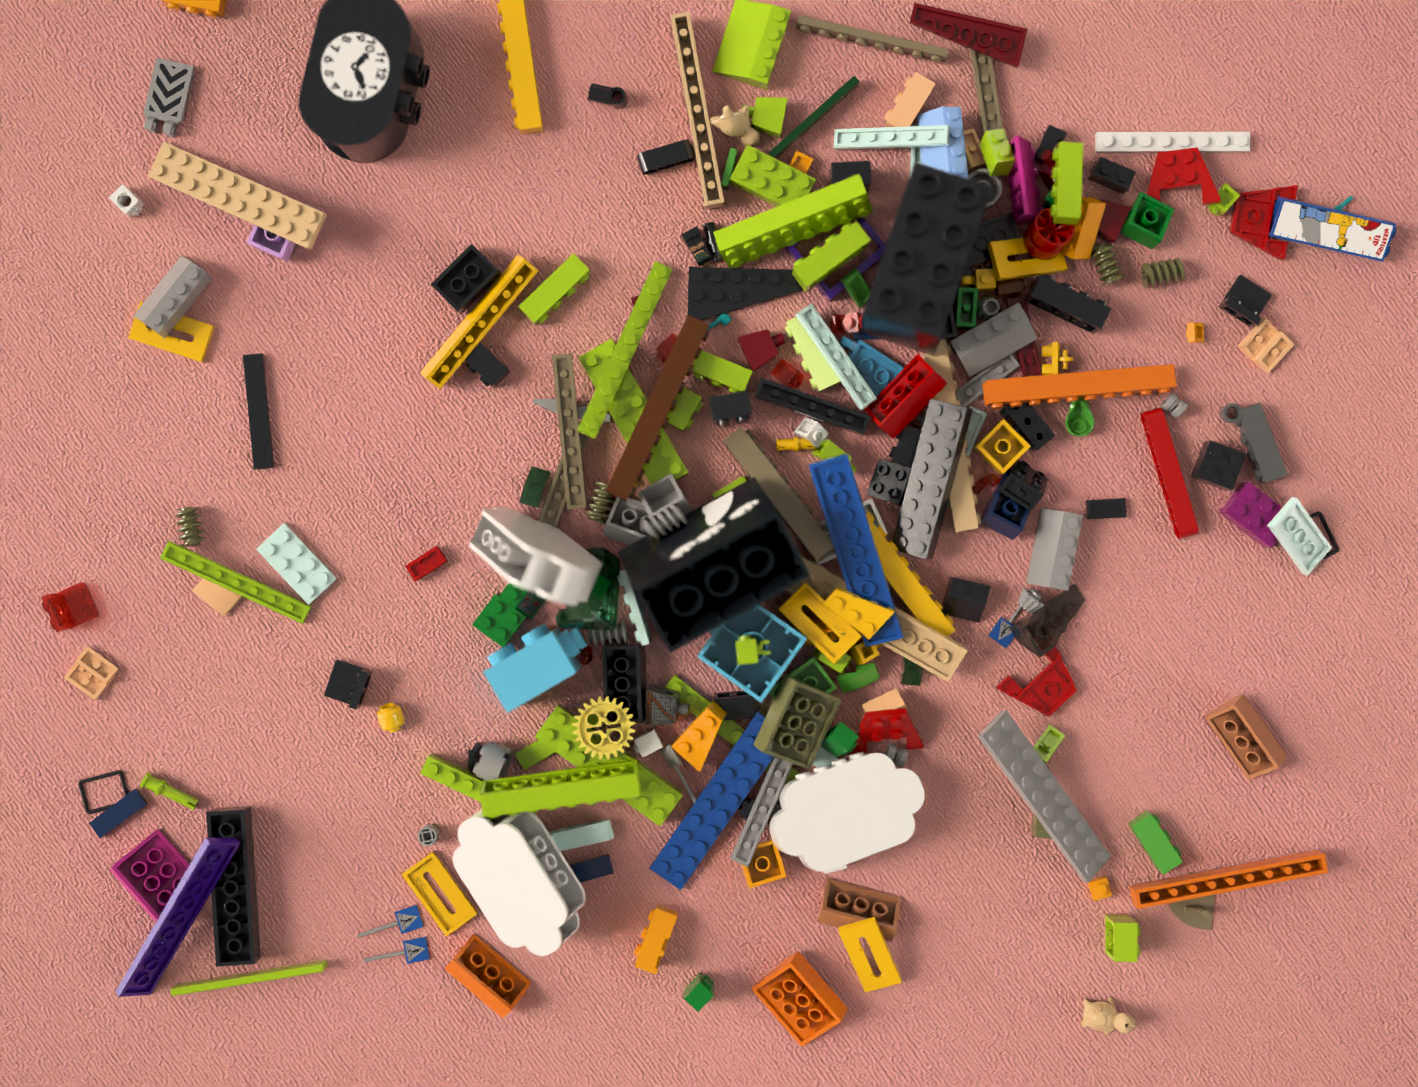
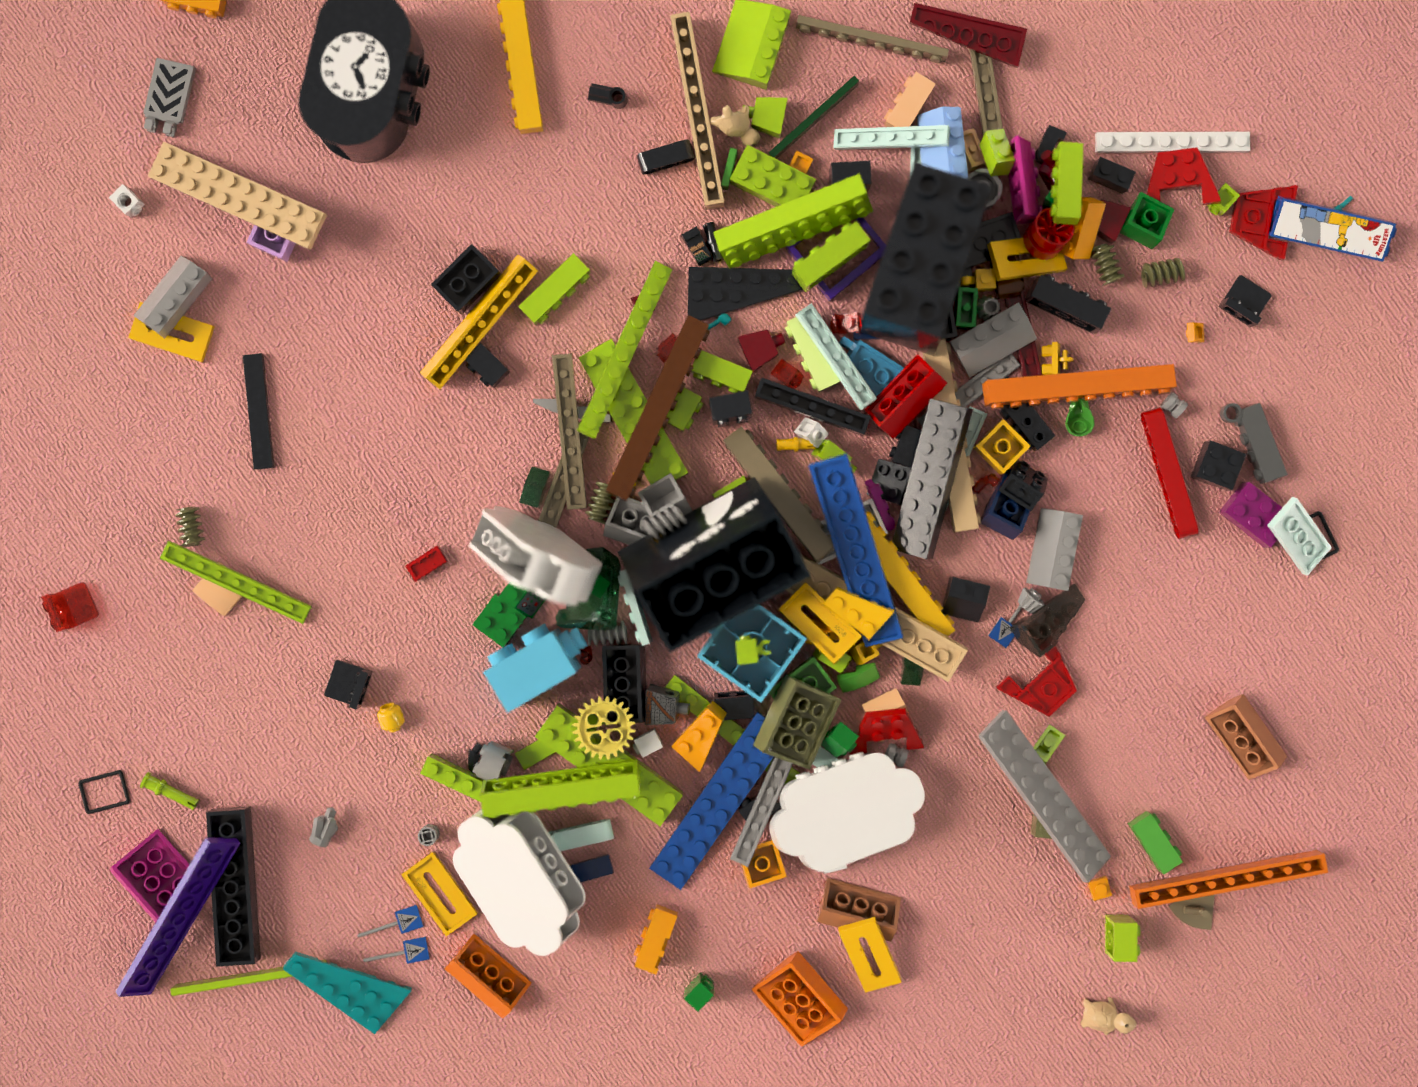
(91, 673): light nougat slope -> none
(118, 813): dark blue tile -> none
(296, 563): light aqua plate -> none
(324, 828): none -> light grey rock
(351, 991): none -> teal wing
(673, 761): light grey piece -> none
(856, 287): bright green tile -> none
(875, 493): none -> magenta hinge
(1105, 508): black tile -> none
(1265, 345): light nougat slope -> none

